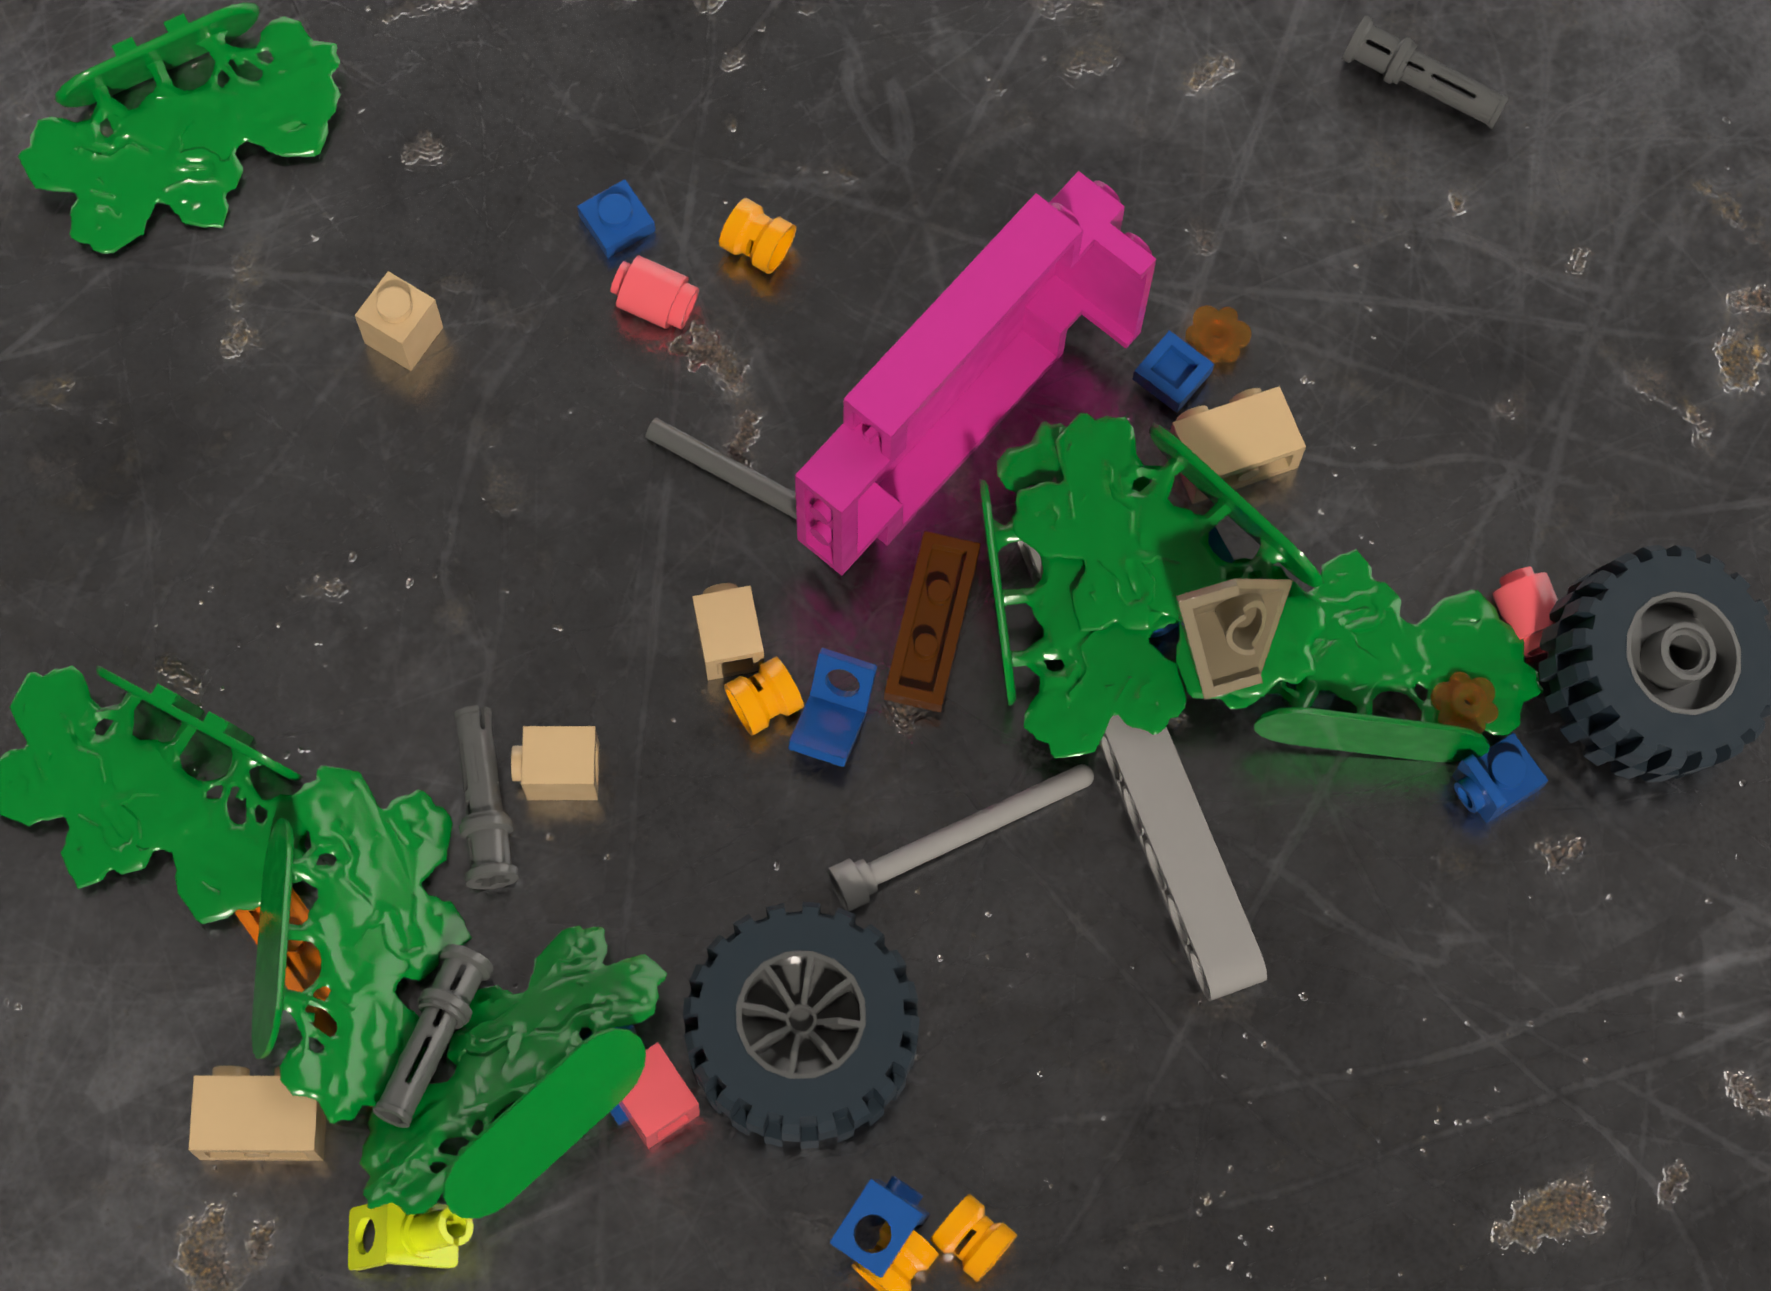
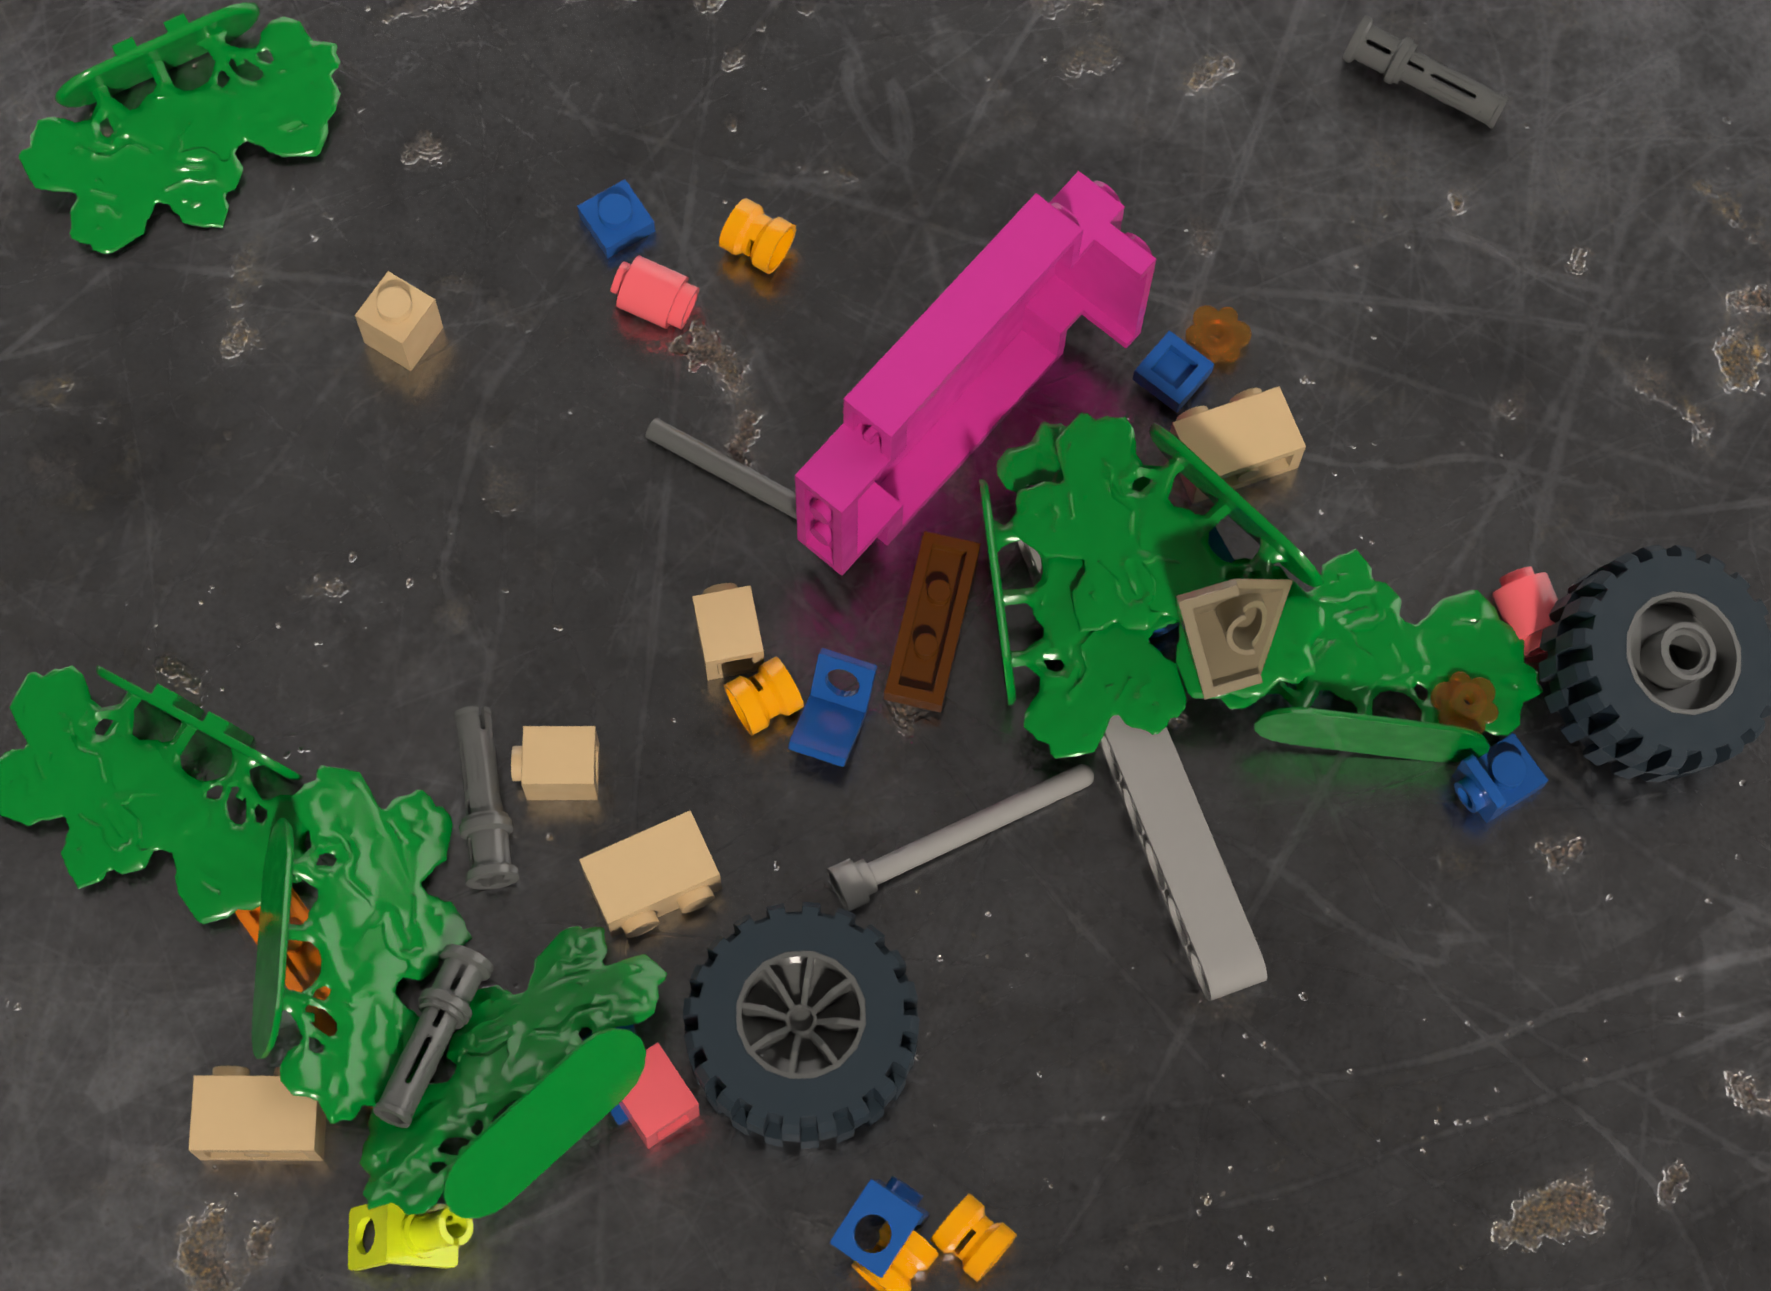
(652, 876): none -> tan brick

